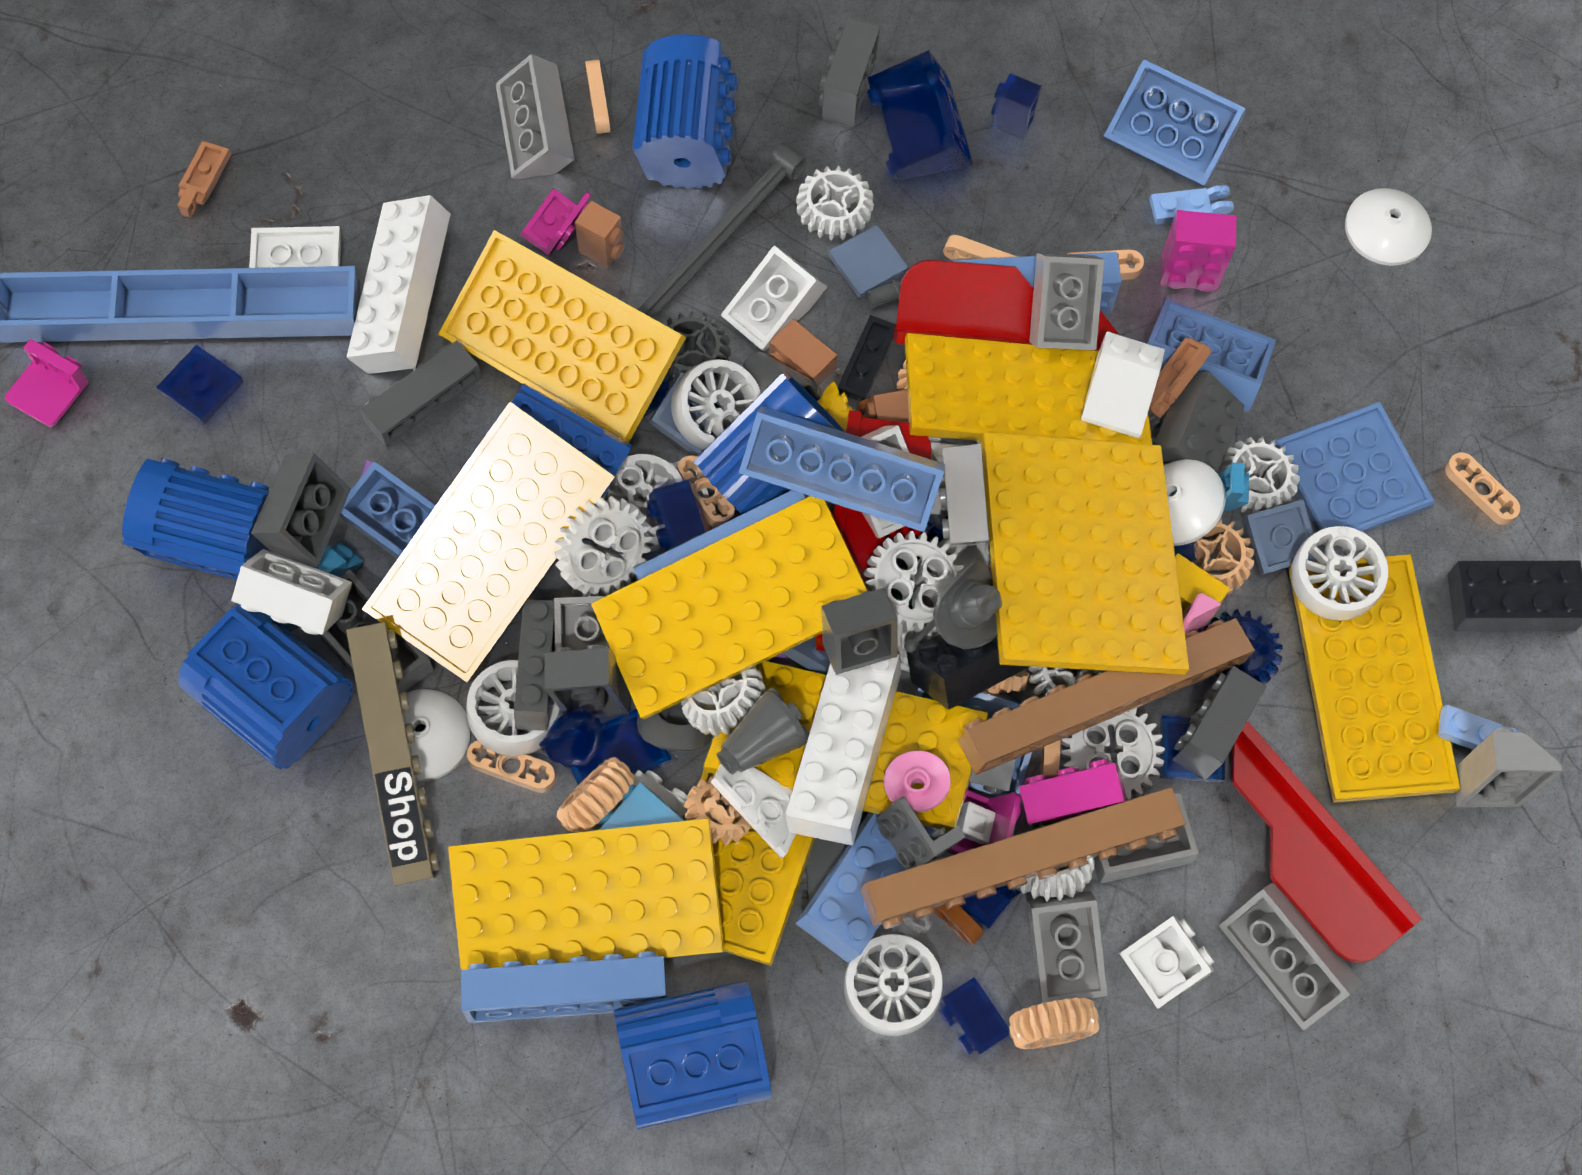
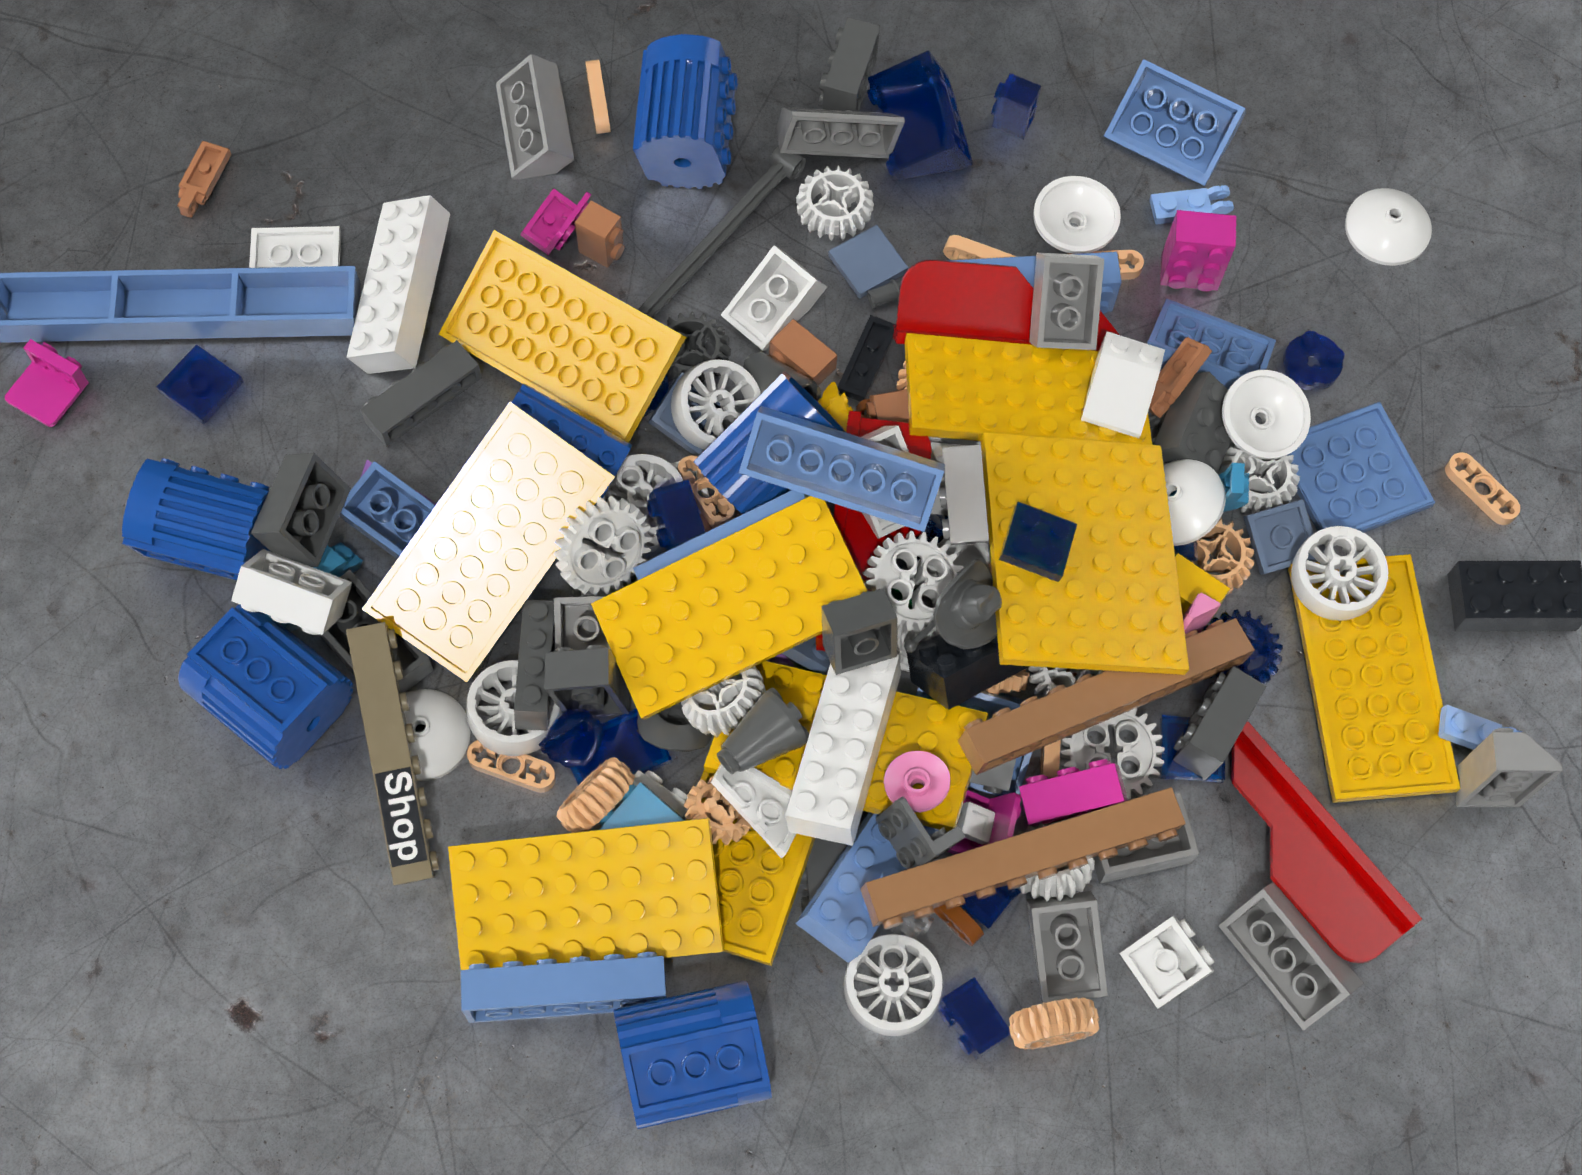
(838, 132): none -> light grey slope
(1038, 541): none -> clear blue plate
(1078, 202): none -> white dish
(1279, 405): none -> white dish
(1319, 347): none -> clear blue plate

